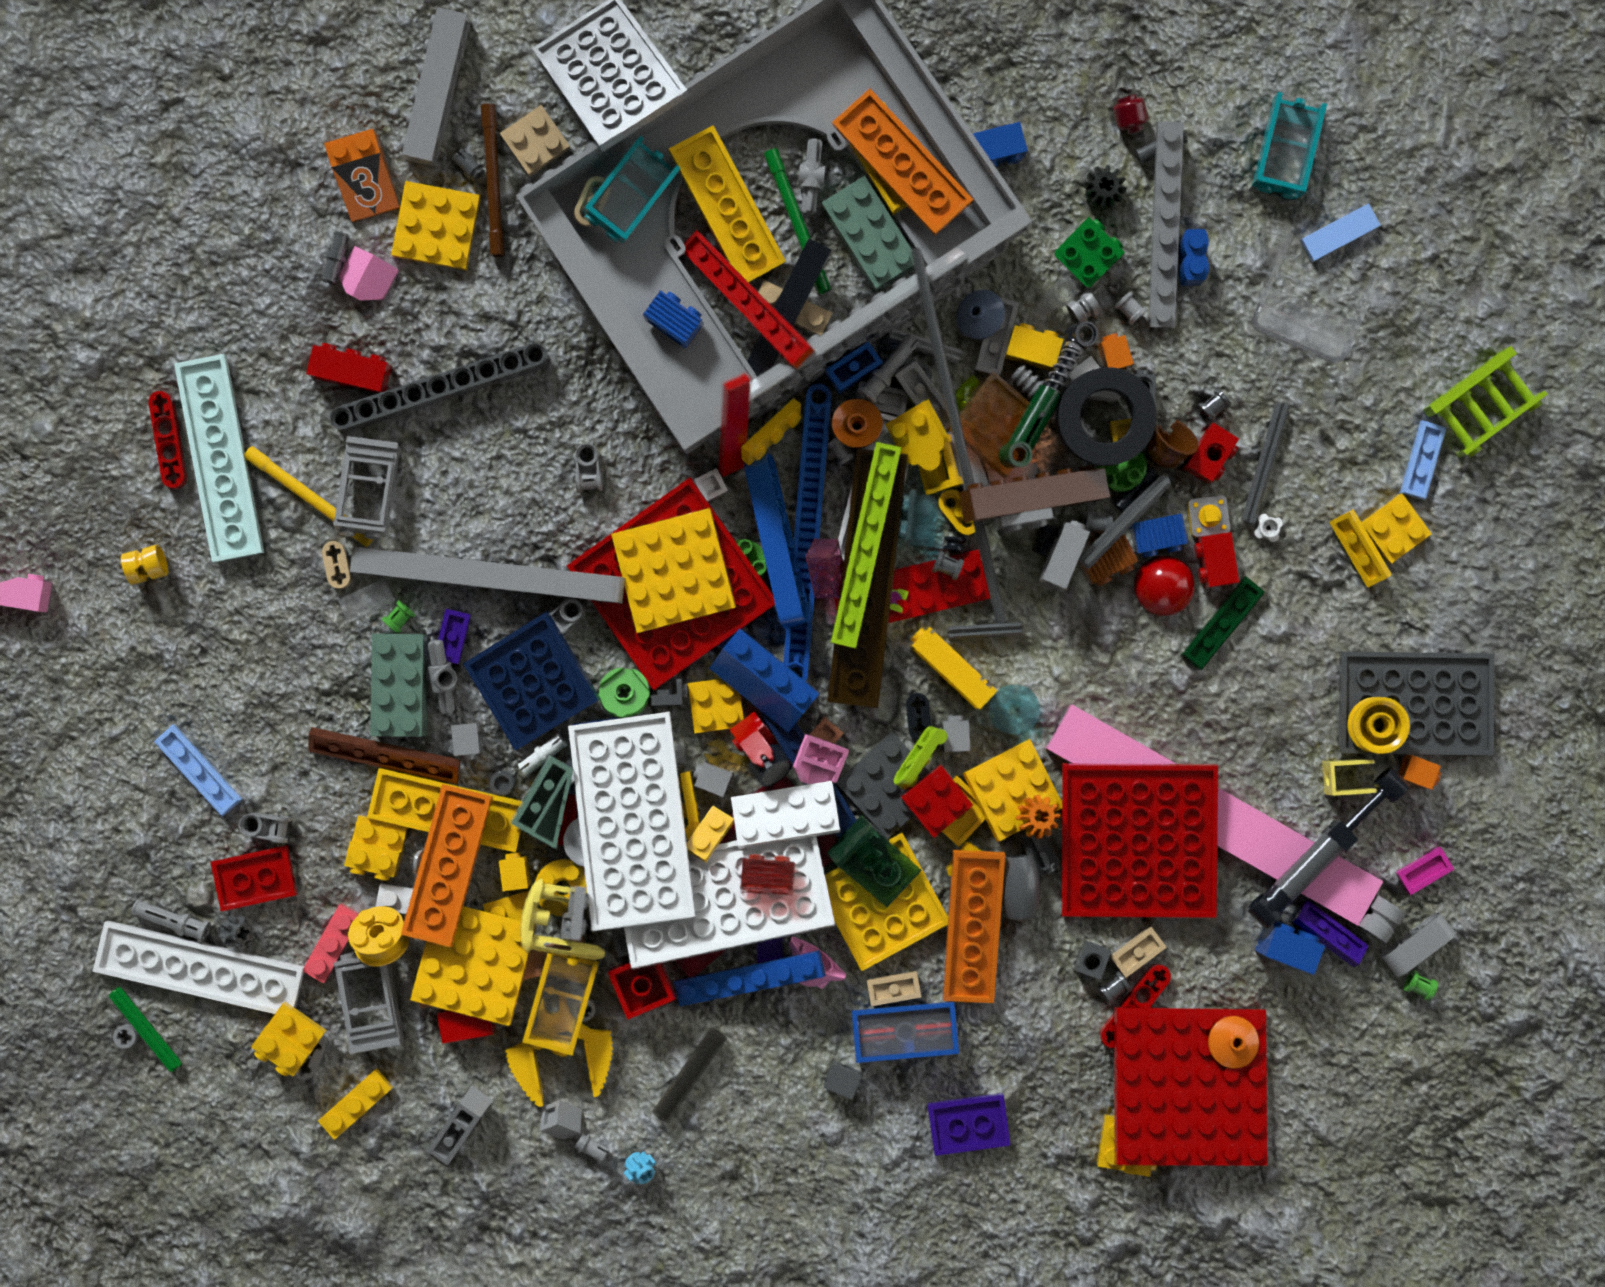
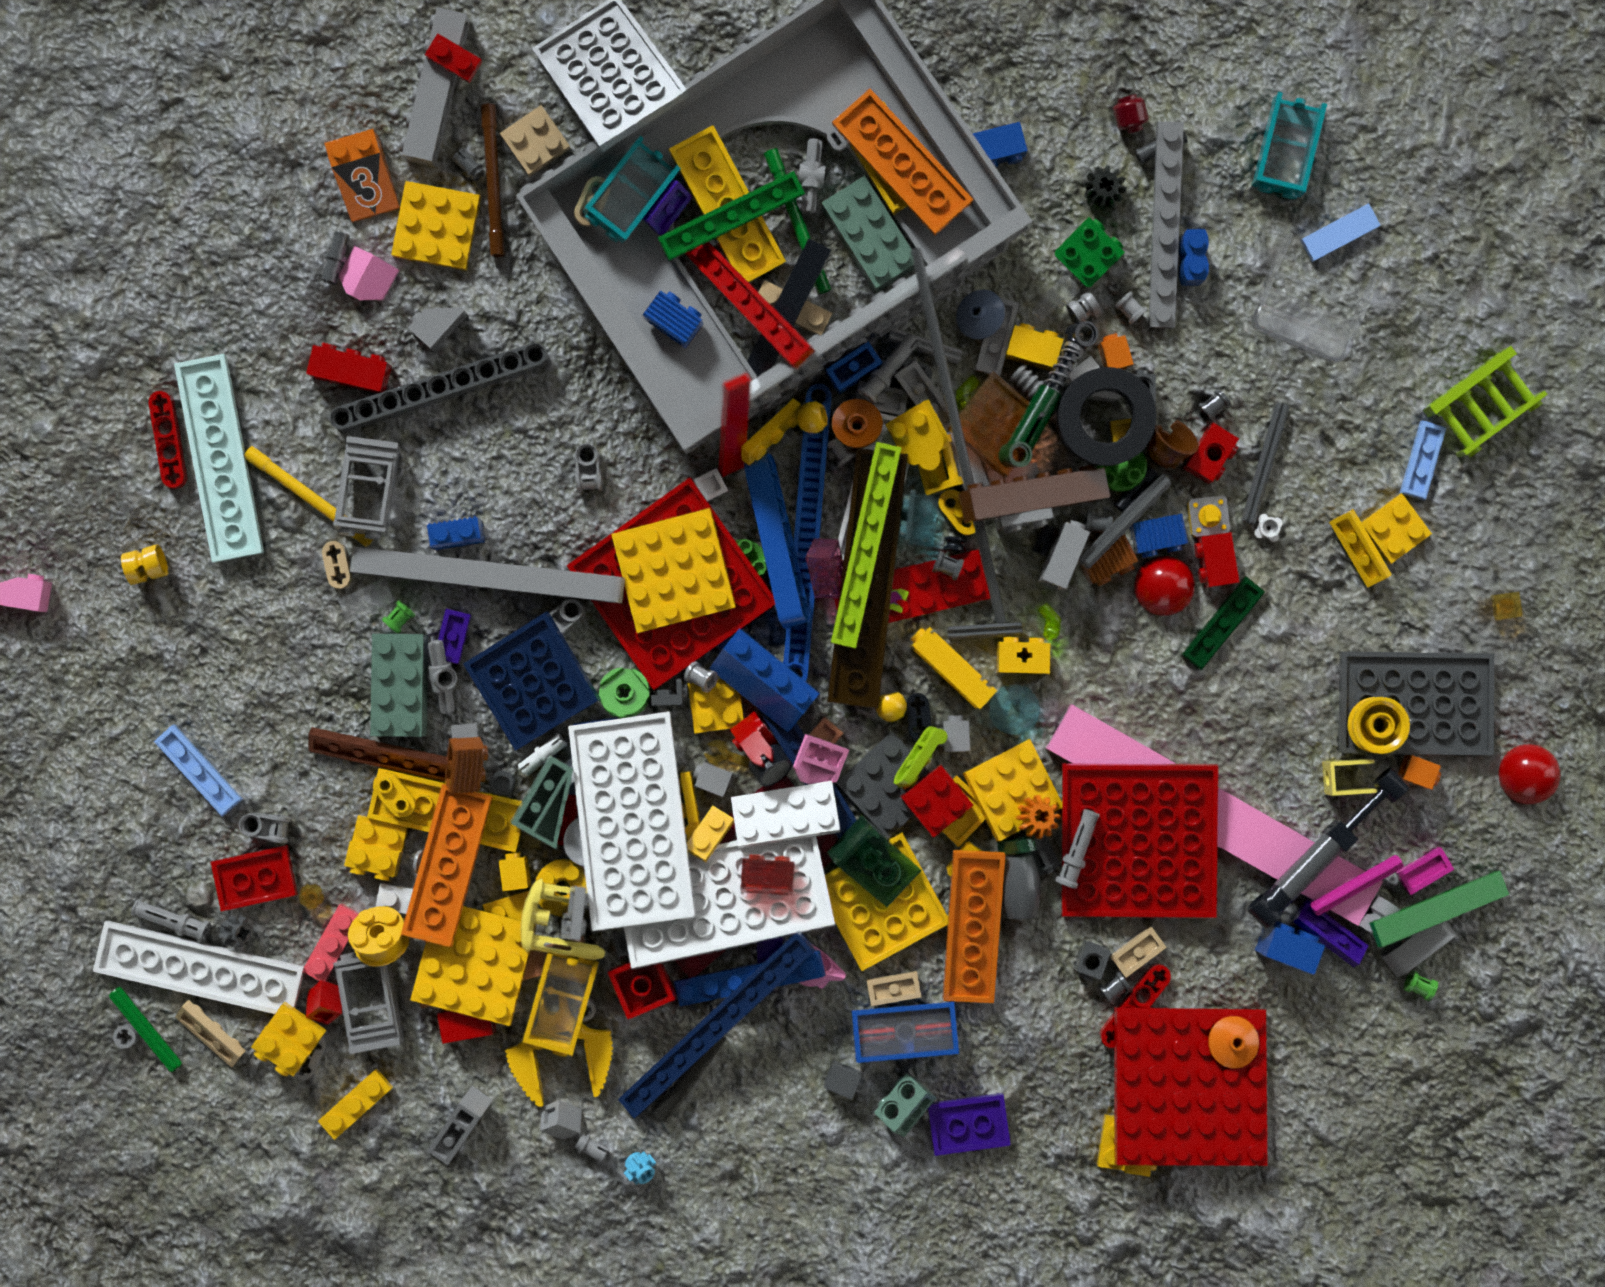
(210, 1033): none -> tan plate
(306, 900): none -> clear yellow plate
(323, 1002): none -> red panel
(395, 793): none -> yellow plate
(436, 325): none -> light grey slope
(453, 58): none -> red plate
(456, 533): none -> blue brick
(465, 764): none -> dark orange brick
(667, 207): none -> dark purple plate
(700, 676): none -> light grey bush
(717, 1024): none -> dark blue plate
(731, 216): none -> green tile
(812, 417): none -> yellow piece
(891, 706): none -> yellow piece
(909, 1109): none -> sand green brick
(1009, 662): none -> yellow brick
(1017, 845): none -> clear green beam
(1052, 622): none -> clear neon green arm
(1074, 860): none -> light grey pin
(1356, 885): none -> dark pink axle
(1438, 908): none -> green tile
(1507, 606): none -> clear yellow plate
(1529, 774): none -> red piece

